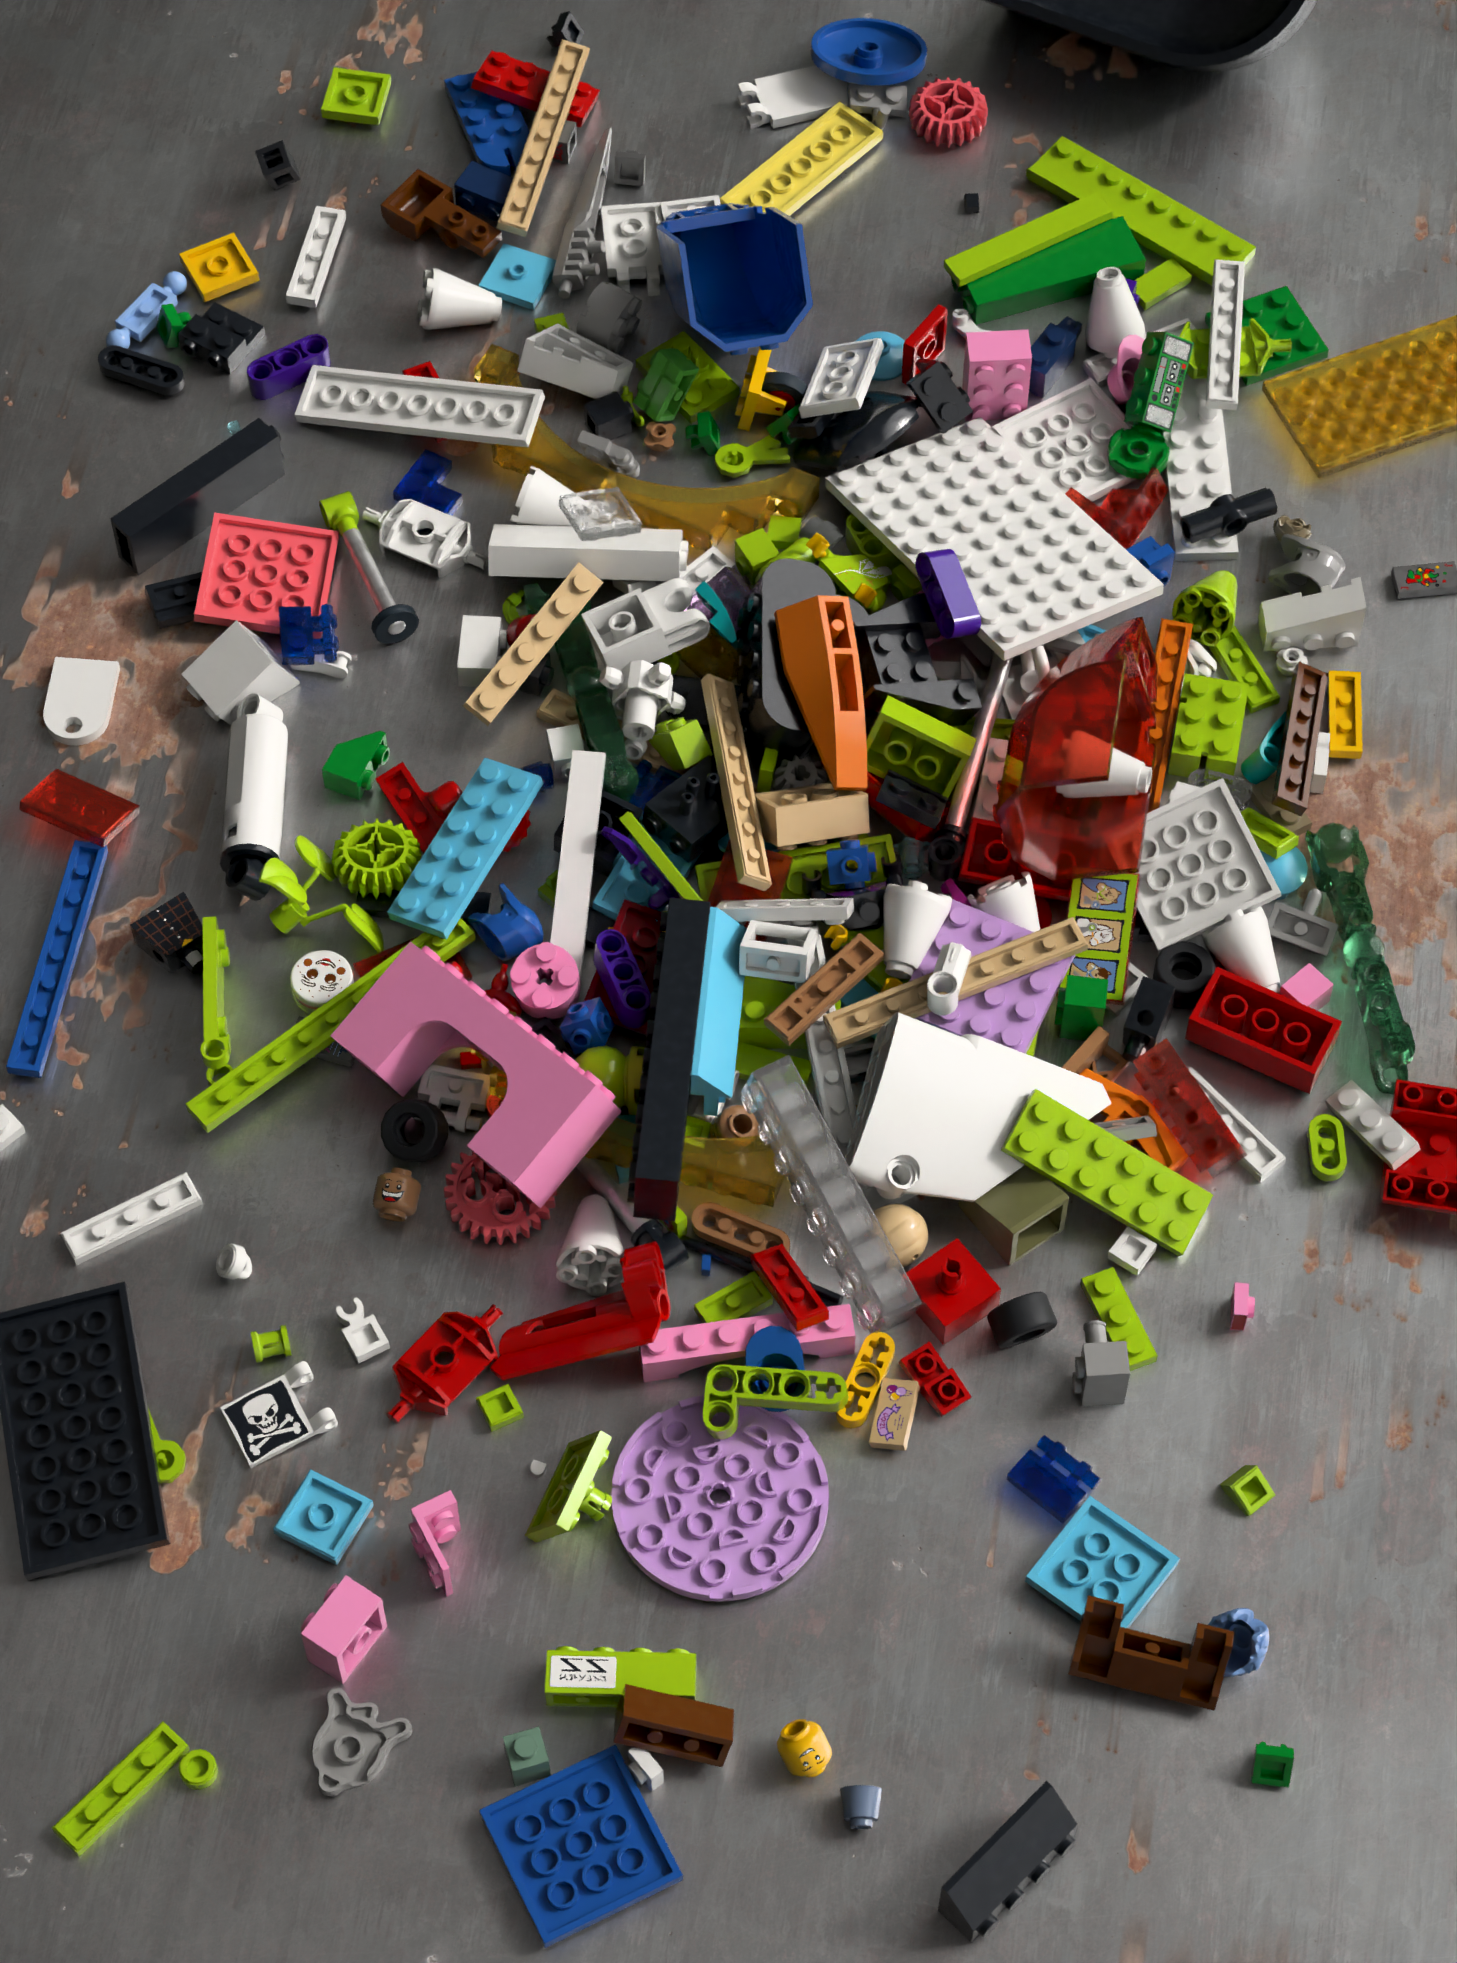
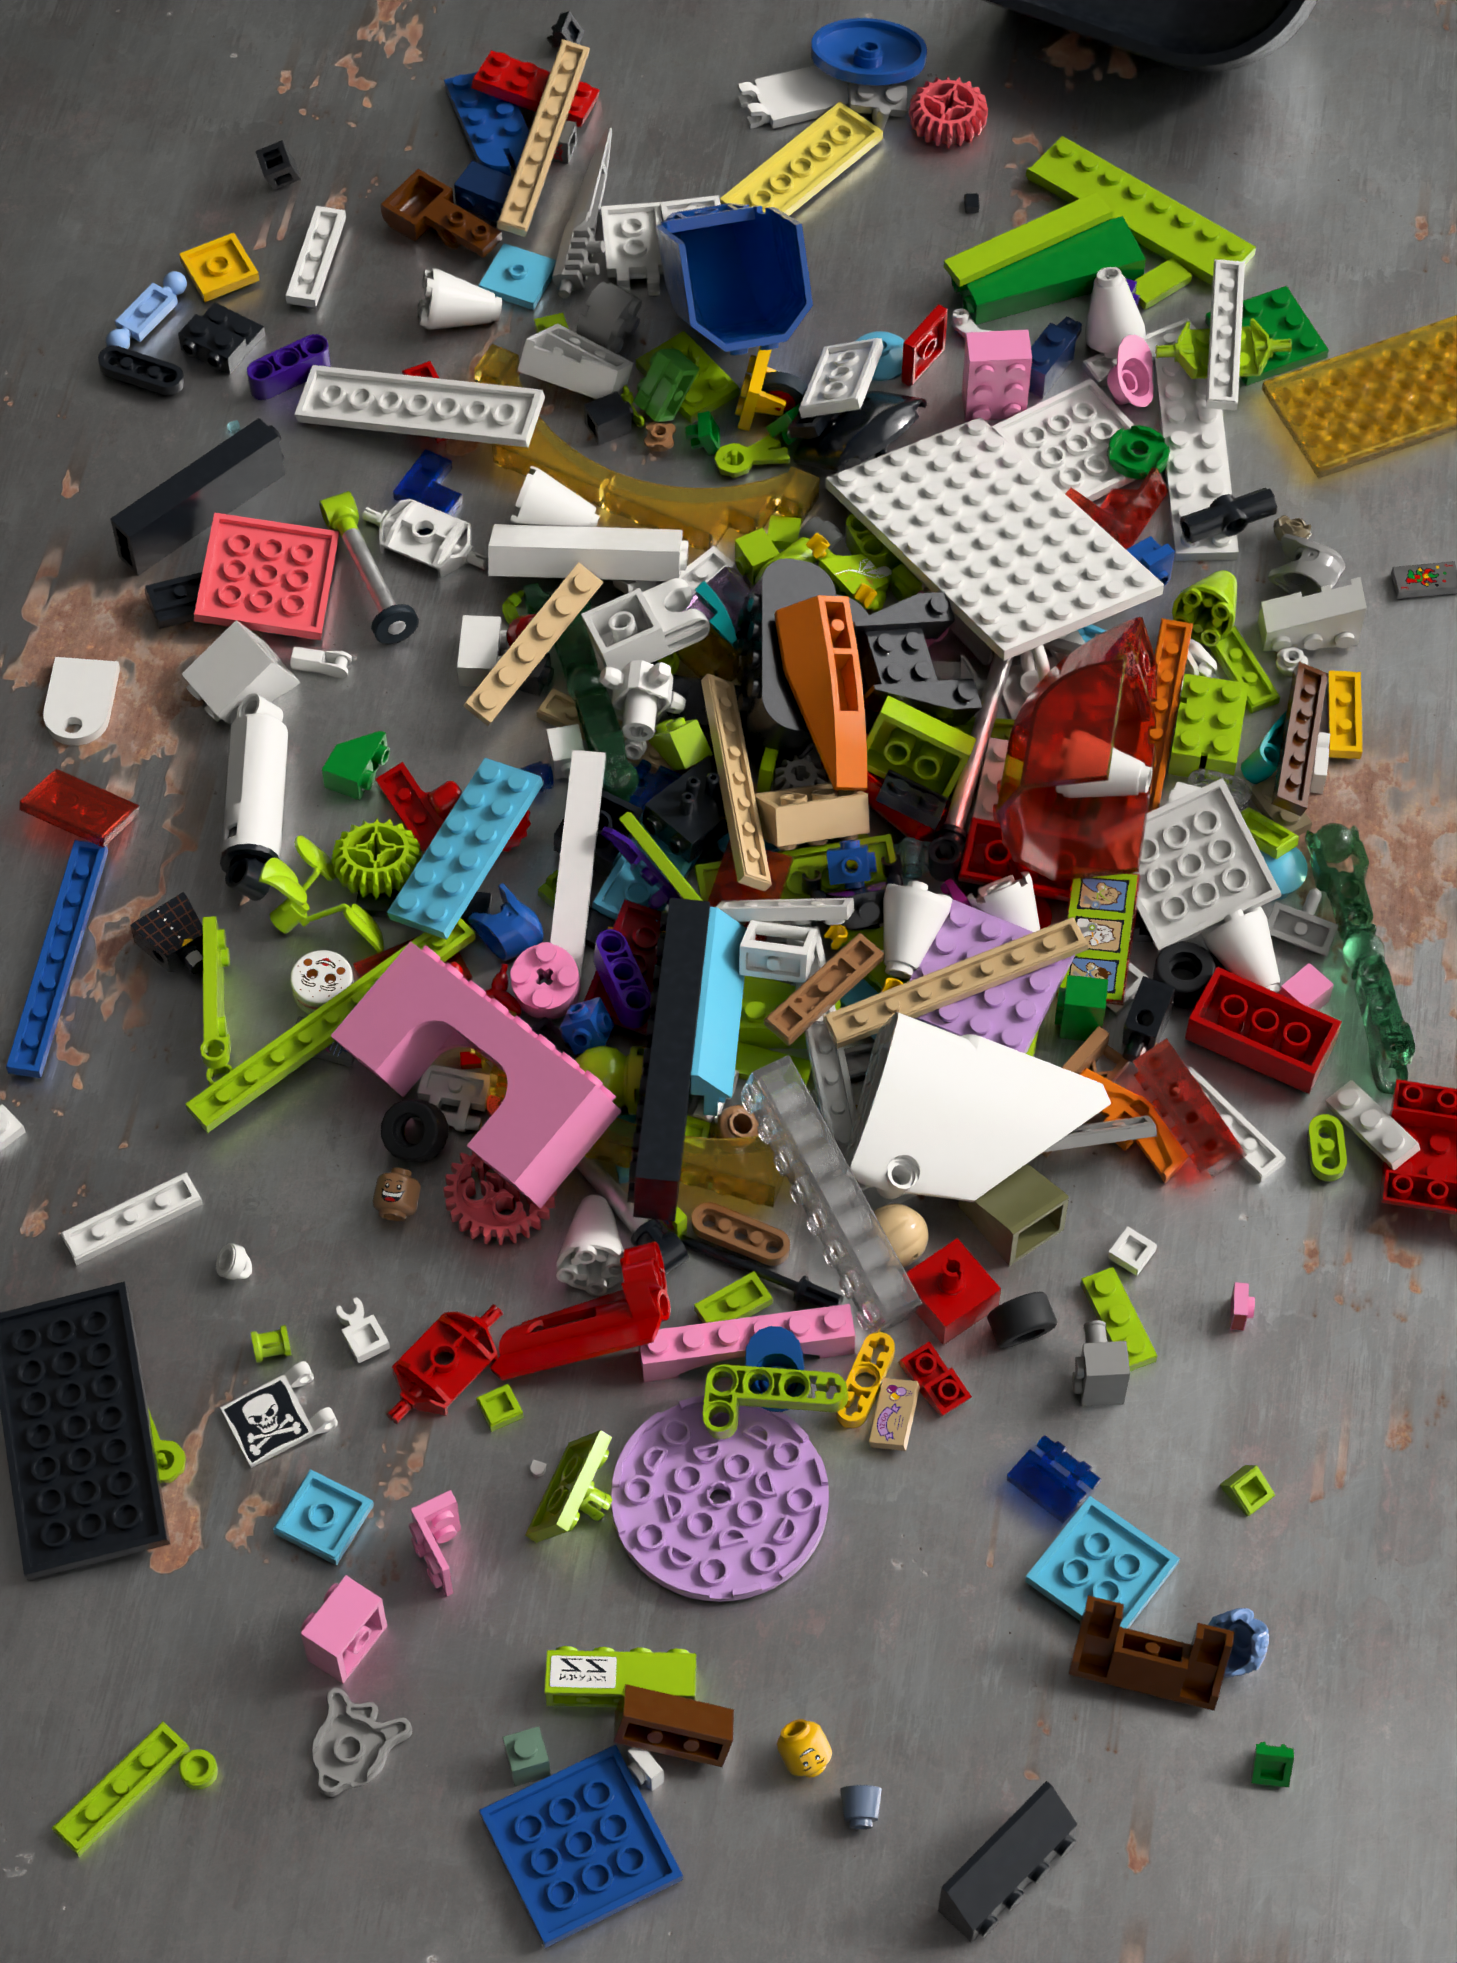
(170, 324): green tile -> none
(297, 630): clear blue plate -> none
(356, 96): lime plate -> none
(600, 514): clear plate -> none
(608, 454): light grey plate -> none
(629, 168): flat silver tile -> none
(706, 1265): blue piece -> none
(789, 1287): red tile -> none
(939, 395): black bracket -> none
(947, 978): white piece -> none
(948, 593): dark purple beam -> none
(1107, 1172): lime plate -> none
(1158, 381): brick -> none

